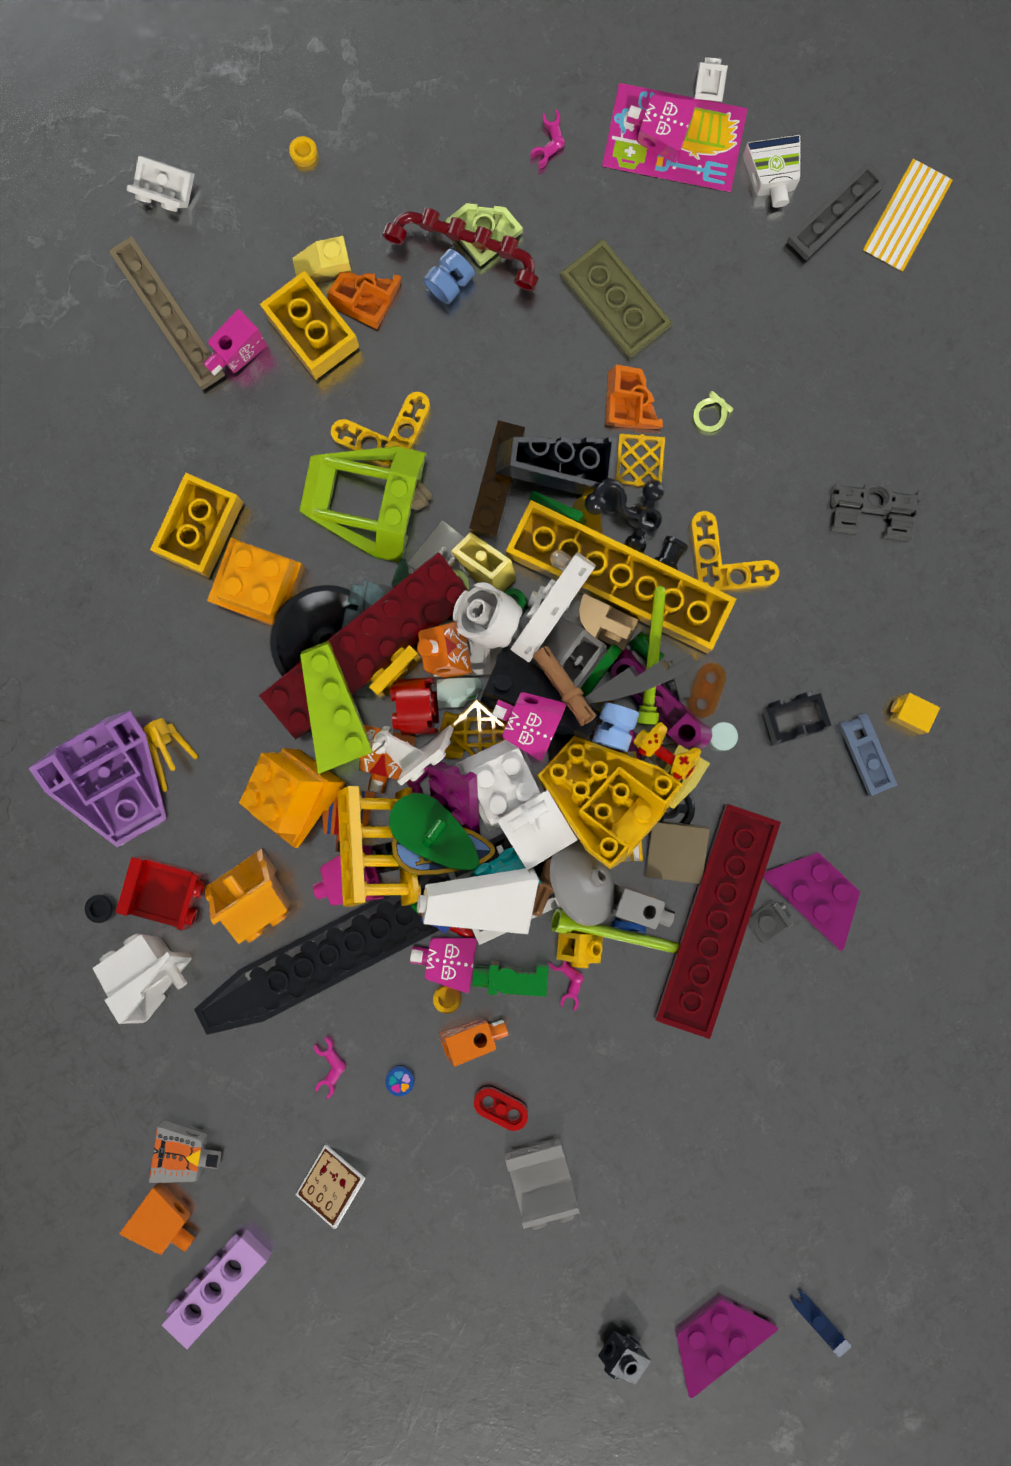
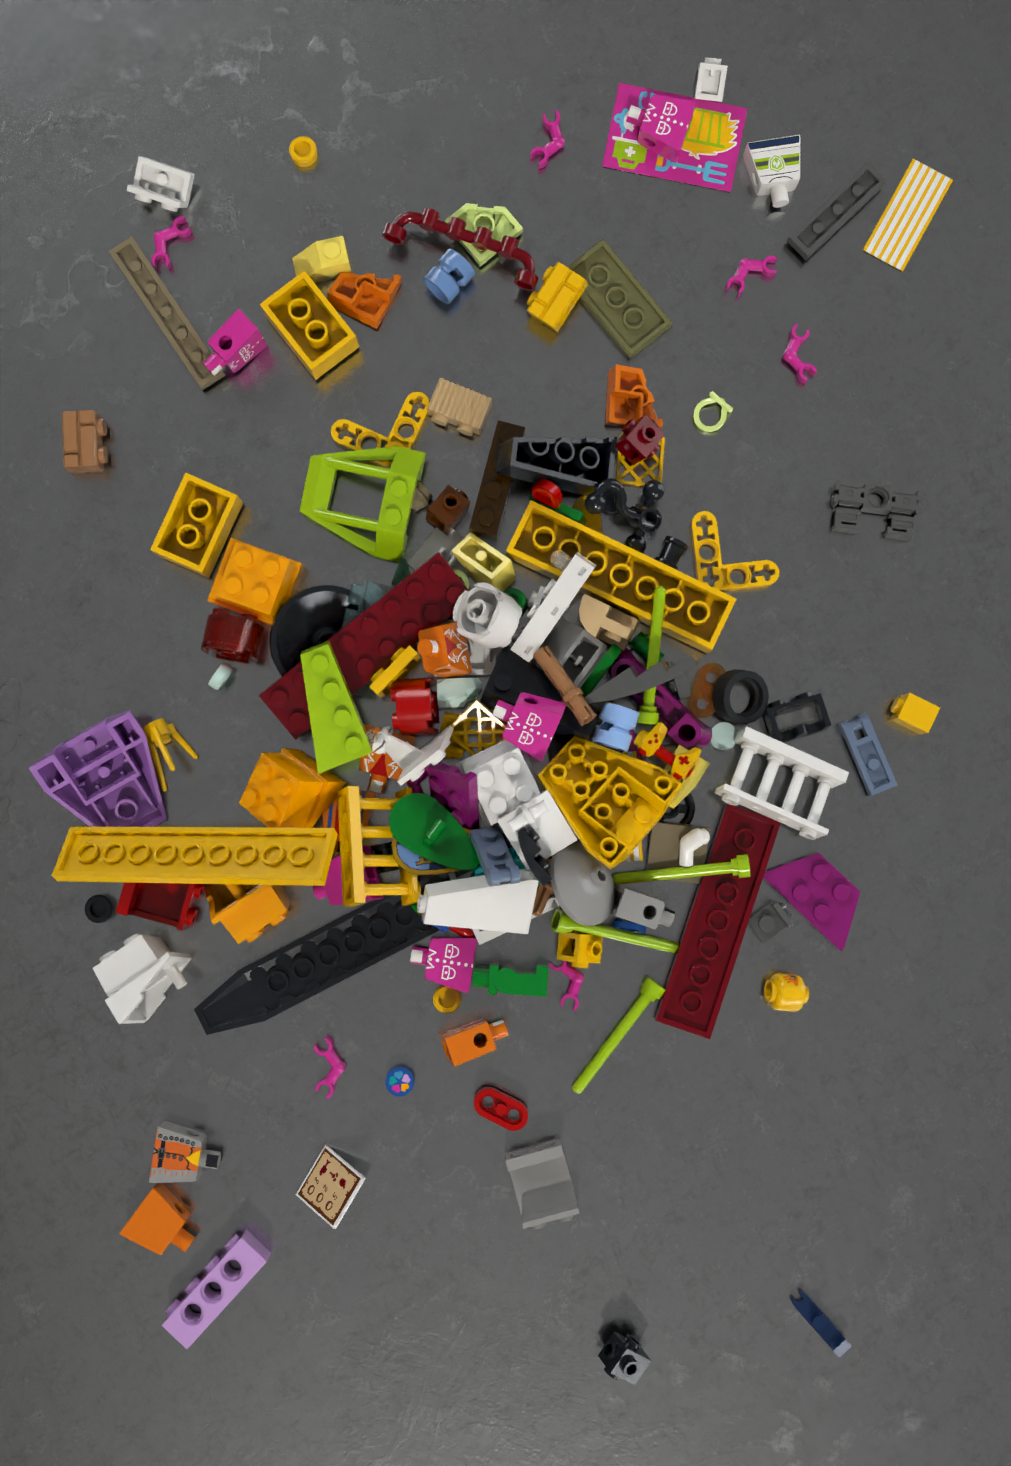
(83, 441): none -> medium nougat brick
(162, 236): none -> dark pink arm
(197, 855): none -> yellow plate
(220, 676): none -> light aqua tile
(232, 636): none -> clear red brick
(448, 509): none -> reddish brown brick
(459, 407): none -> tan brick
(494, 856): none -> sand blue plate
(530, 846): none -> black slope
(547, 493): none -> red tile
(556, 296): none -> yellow brick
(639, 439): none -> dark red brick
(650, 992): none -> lime piece
(690, 843): none -> white arm
(717, 1341): magenta wing -> none
(738, 866): none -> lime piece
(750, 265): none -> dark pink arm
(758, 698): none -> black tyre
(786, 992): none -> yellow head
(790, 356): none -> dark pink arm
(802, 766): none -> white fence

